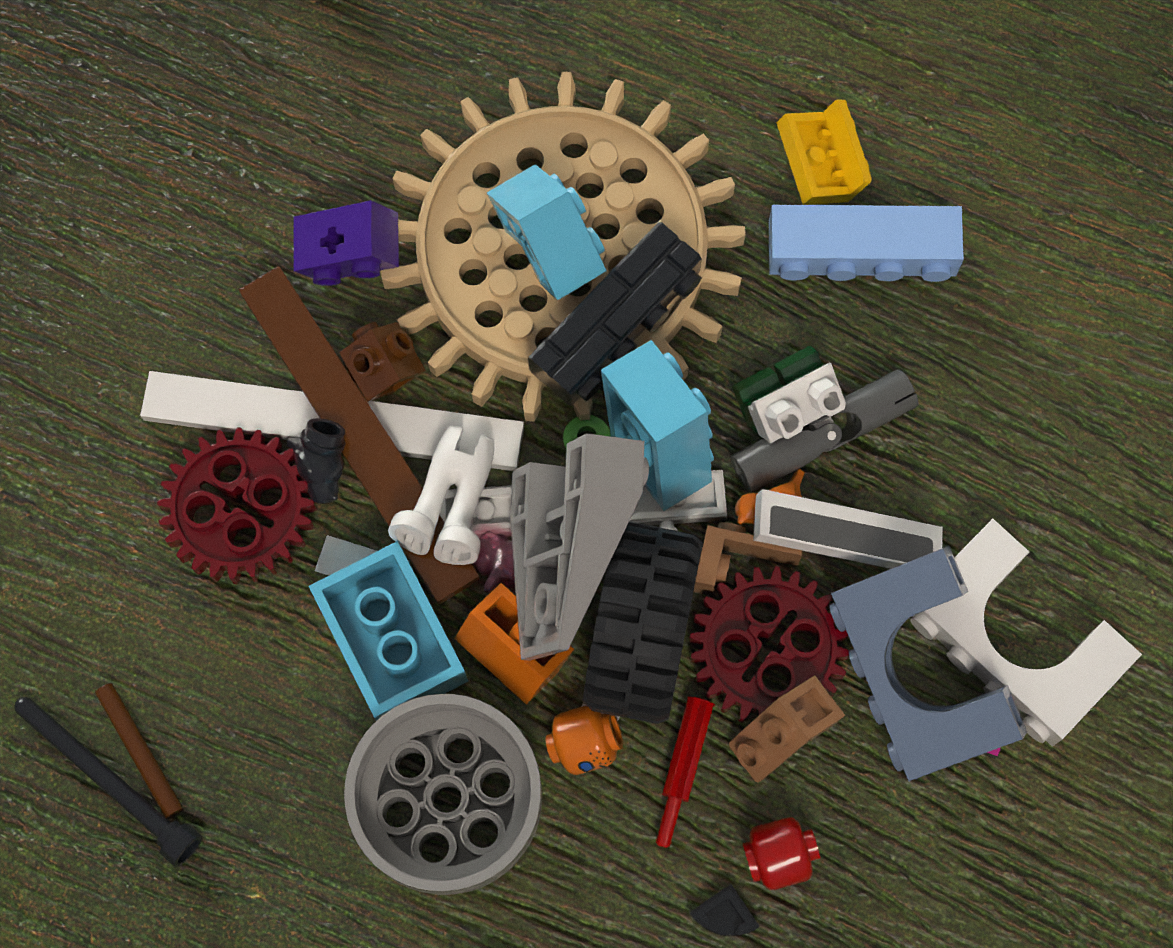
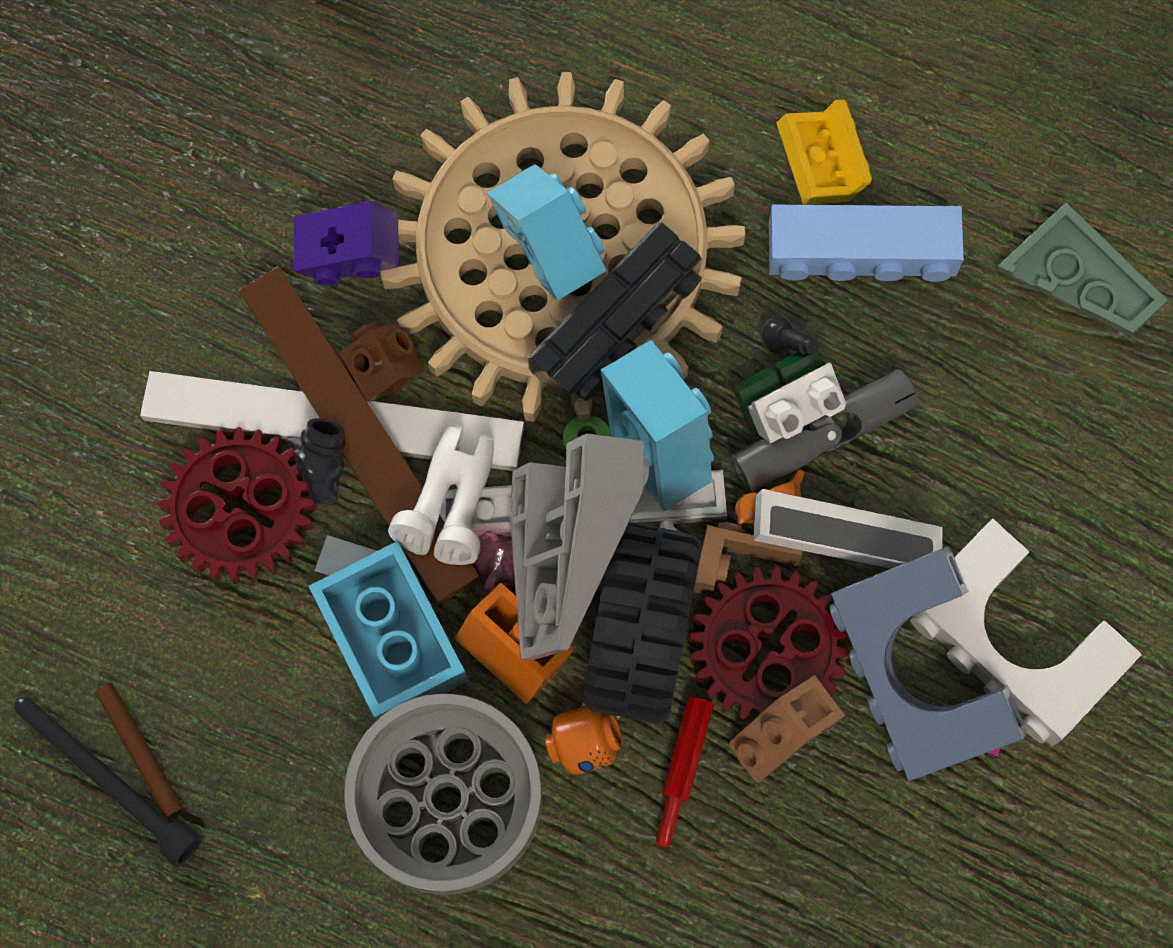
(725, 914): black tile -> none
(779, 335): none -> black piece
(781, 853): red head -> none
(1084, 272): none -> sand green wing

